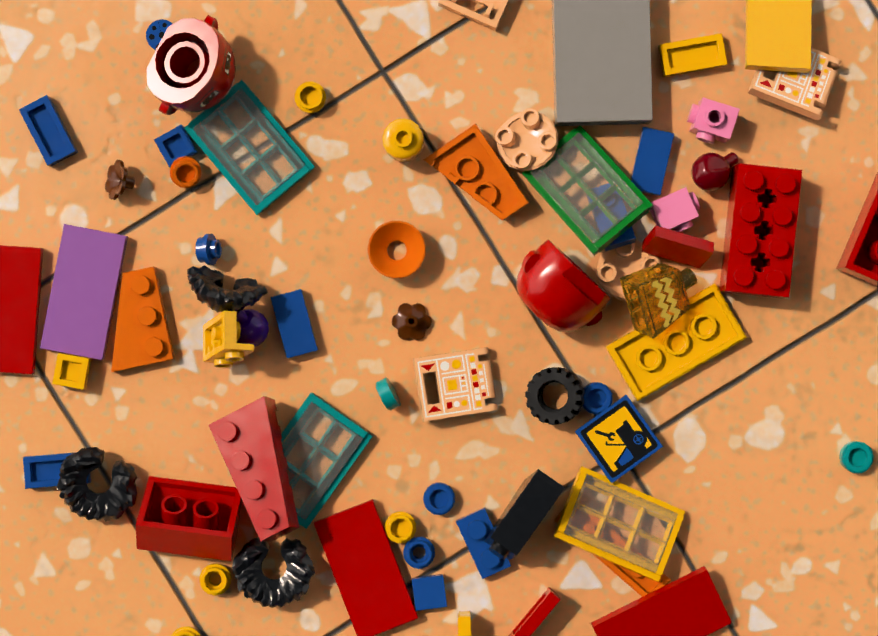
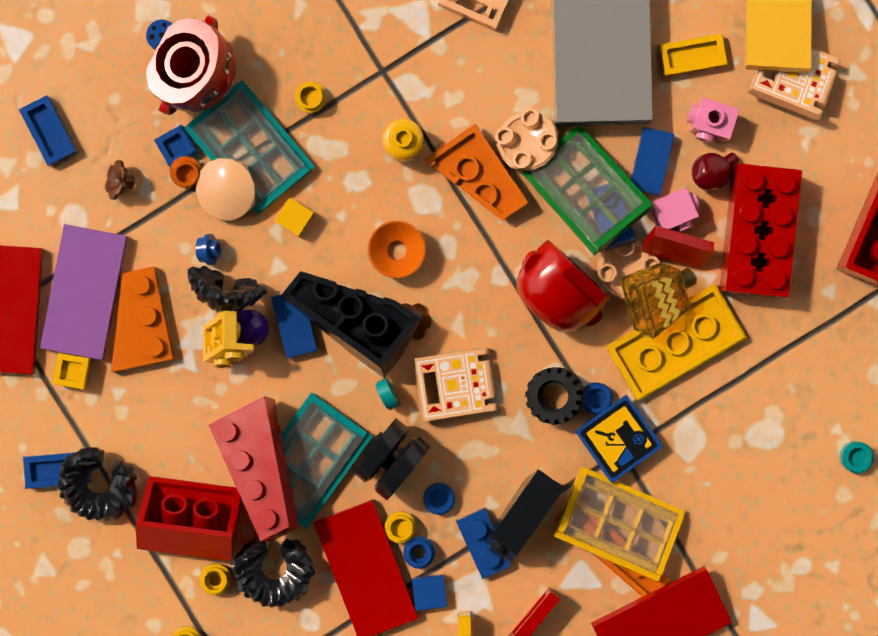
(225, 189): none -> light nougat dish
(294, 217): none -> yellow piece
(363, 324): none -> black wedge
(389, 457): none -> black wheel

